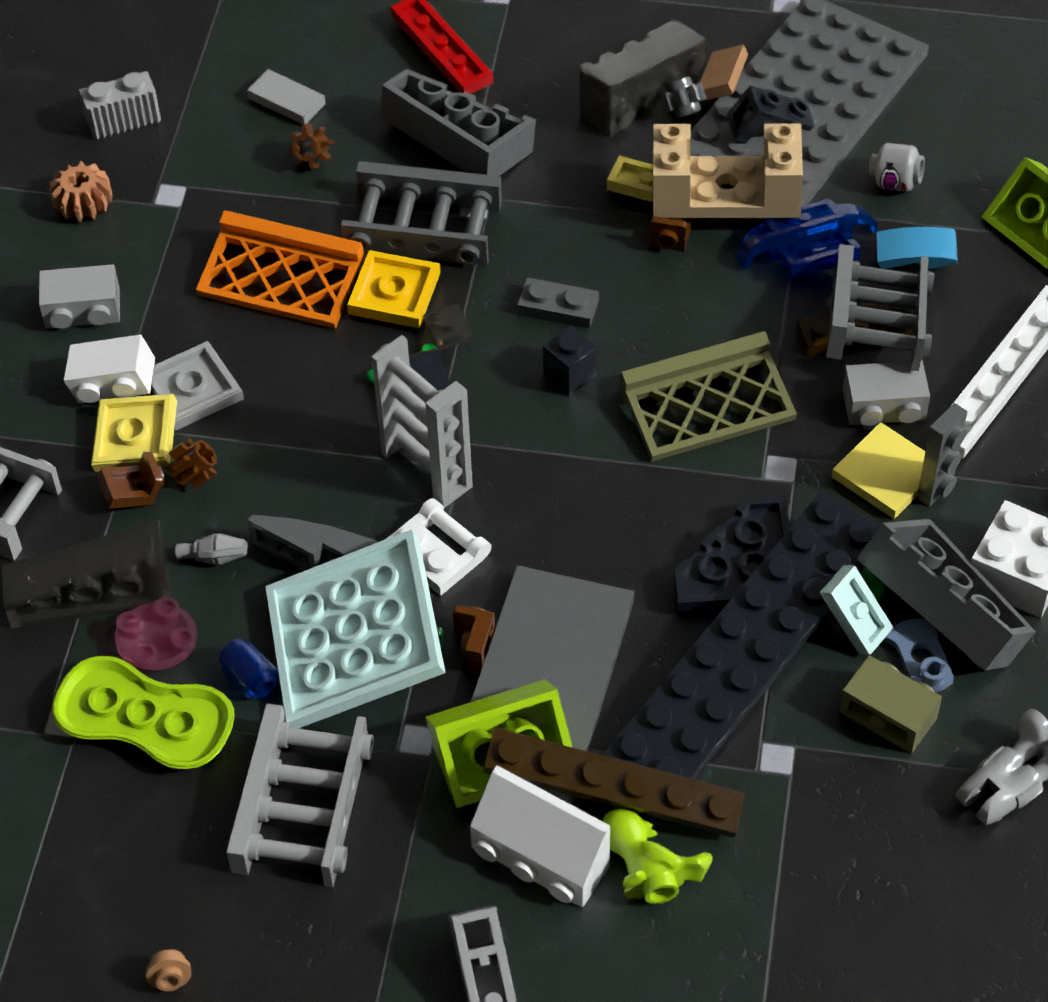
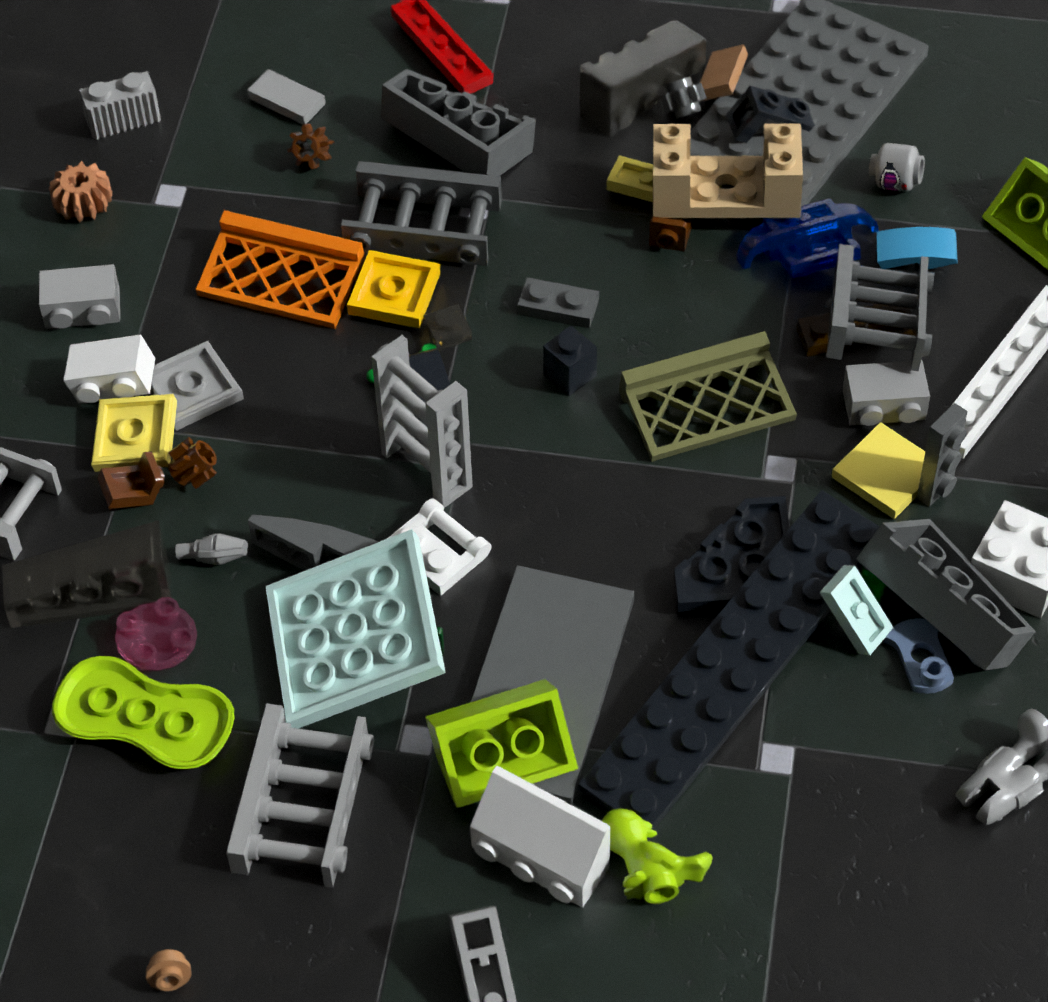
(248, 669): clear blue brick -> none
(477, 631): reddish brown bracket -> none
(616, 782): dark brown plate -> none
(890, 703): olive brick -> none

